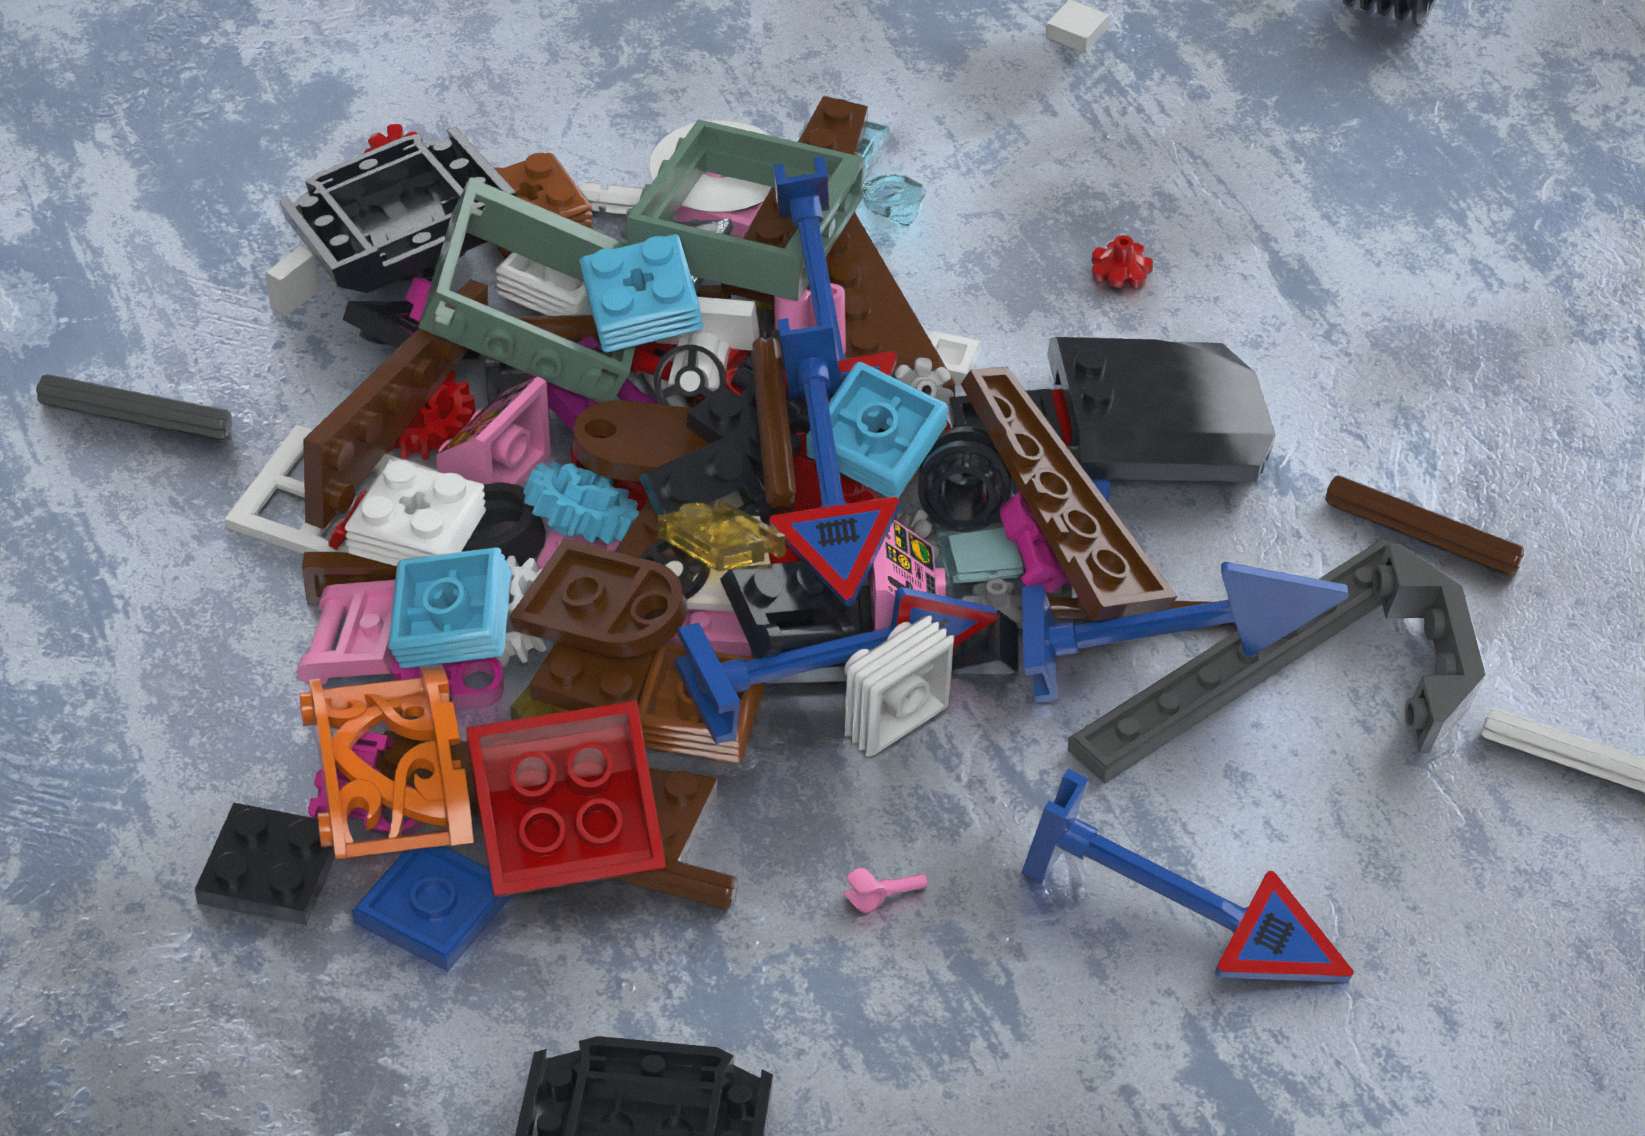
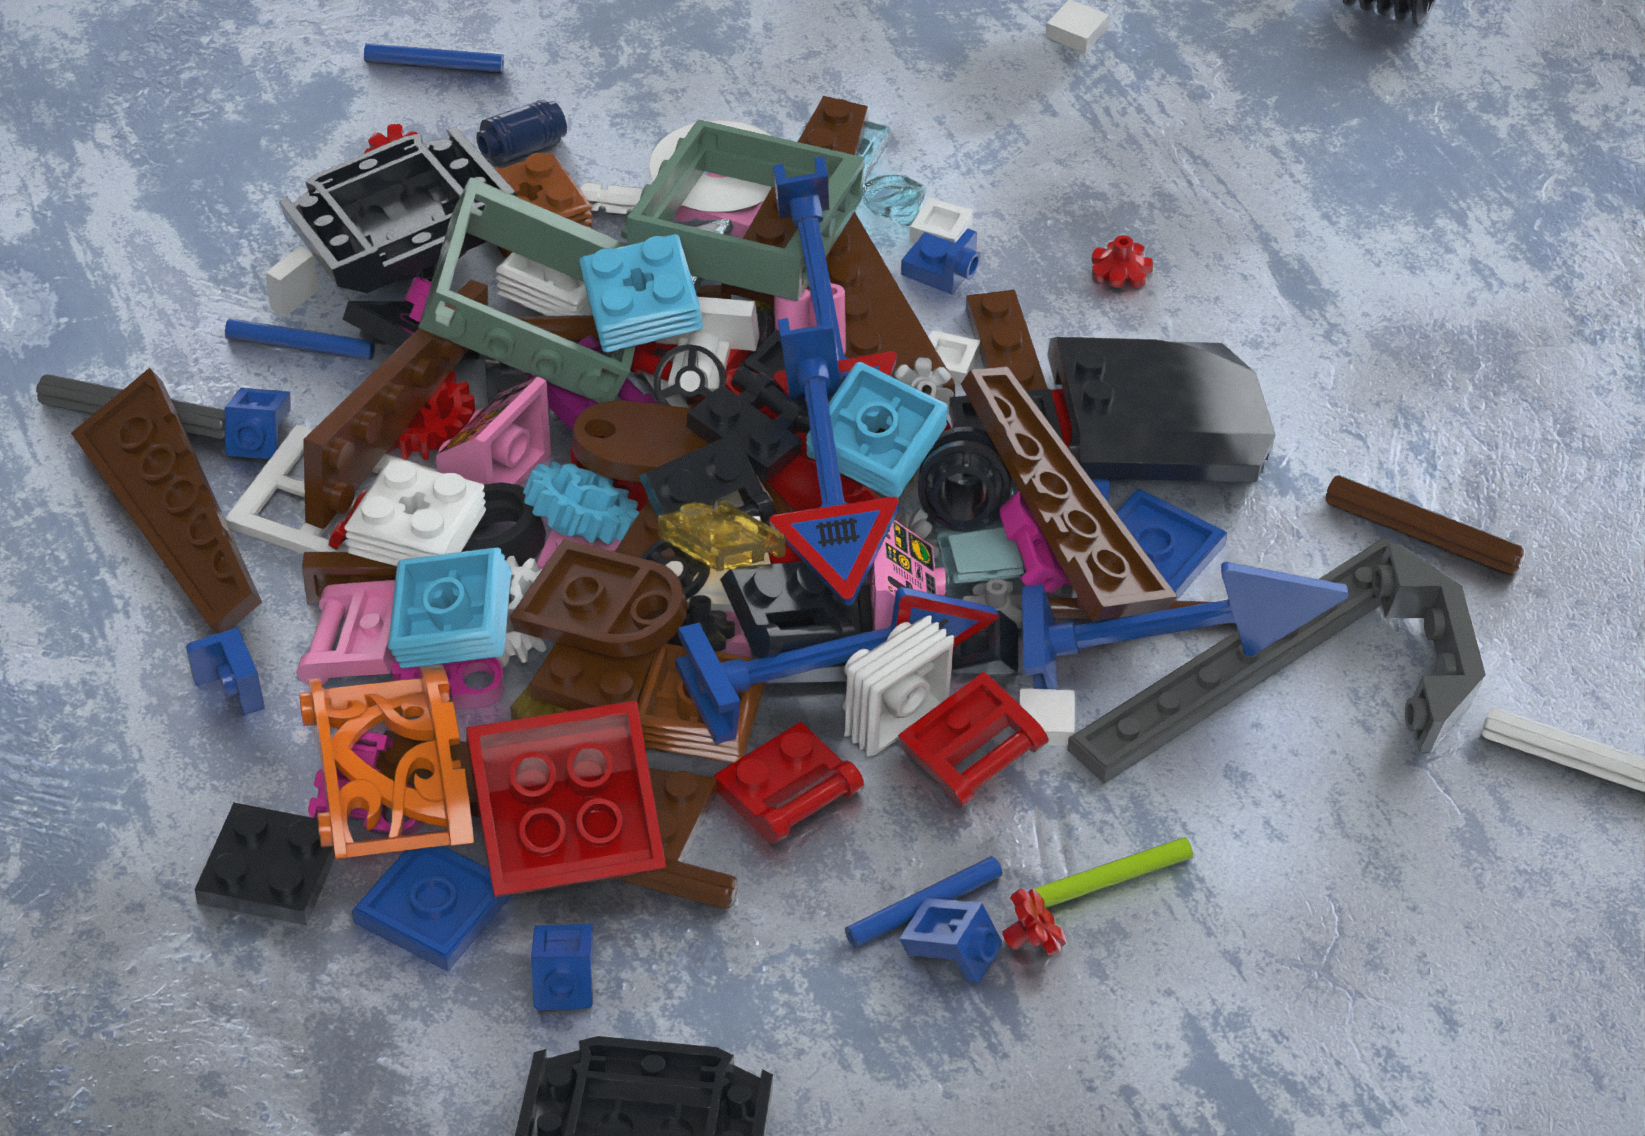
(160, 483): none -> reddish brown wing
(227, 660): none -> blue bracket
(254, 421): none -> blue bracket
(299, 339): none -> blue piece
(434, 57): none -> blue piece
(521, 131): none -> dark blue head
(562, 966): none -> blue bracket
(713, 623): none -> black plant
(773, 422): reddish brown axle -> none
(778, 772): none -> red plate
(869, 893): bright pink hand -> none
(904, 910): none -> blue piece
(941, 220): none -> white tile
(941, 262): none -> blue bracket
(954, 932): none -> blue bracket
(964, 725): none -> red plate
(1004, 336): none -> reddish brown plate
(1033, 924): none -> red plant
(1052, 710): none -> white tile
(1115, 872): none -> lime piece
(1171, 538): none -> blue tile
(1270, 936): blue piece -> none

